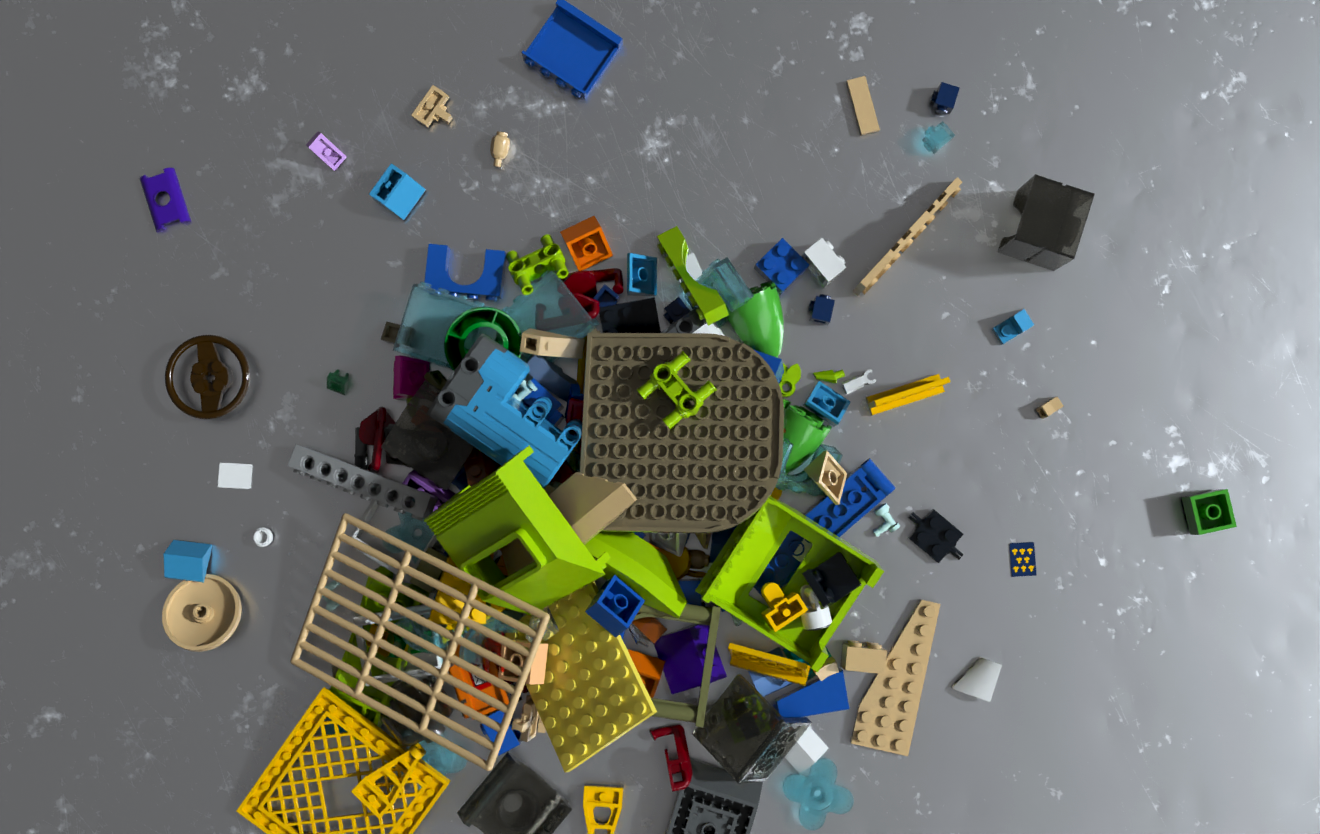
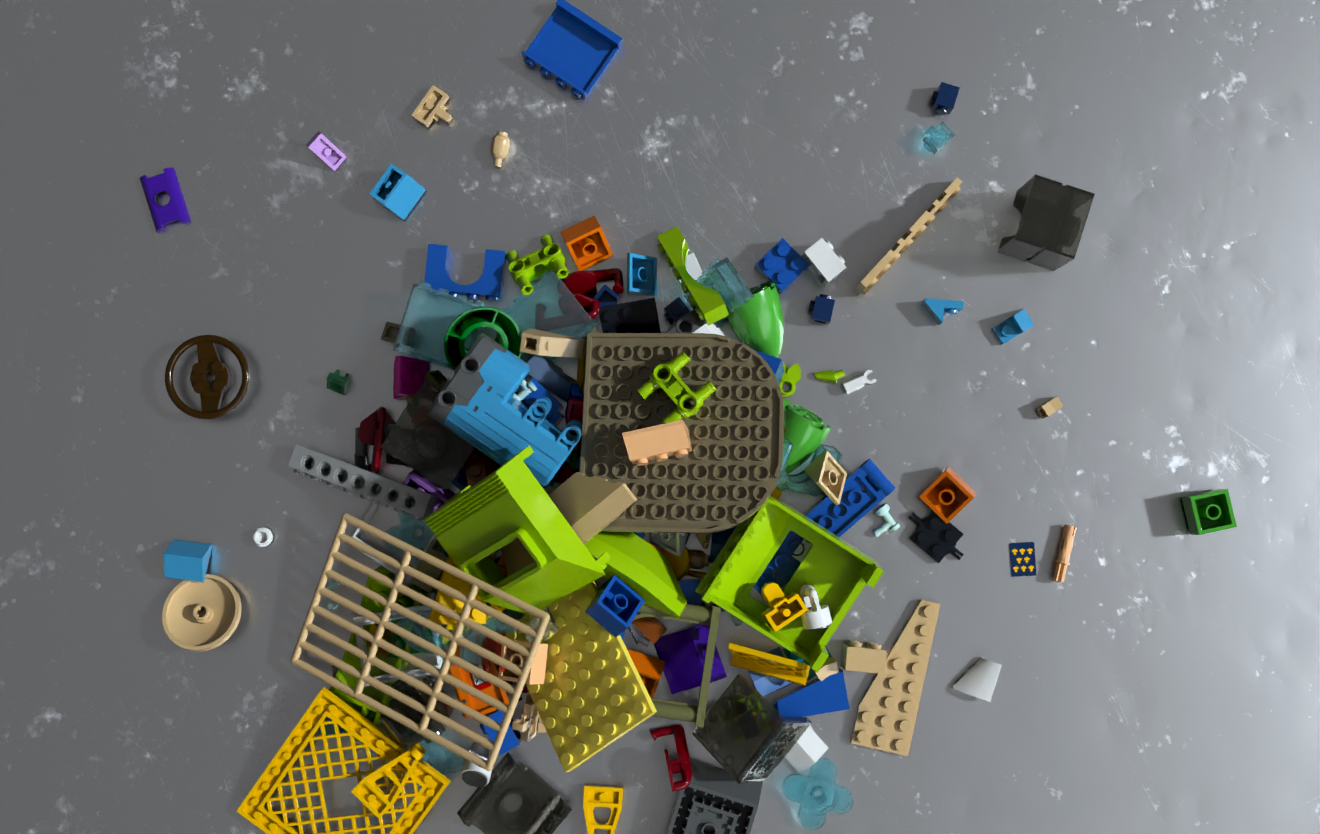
(235, 475): white sticker -> none
(473, 774): none -> piece
(657, 442): none -> light nougat slope
(827, 403): dark azure slope -> none
(832, 579): black bracket -> none
(862, 105): tan tile -> none
(906, 394): yellow fence -> none
(936, 308): none -> dark azure slope
(948, 495): none -> orange slope
(1064, 553): none -> light nougat axle

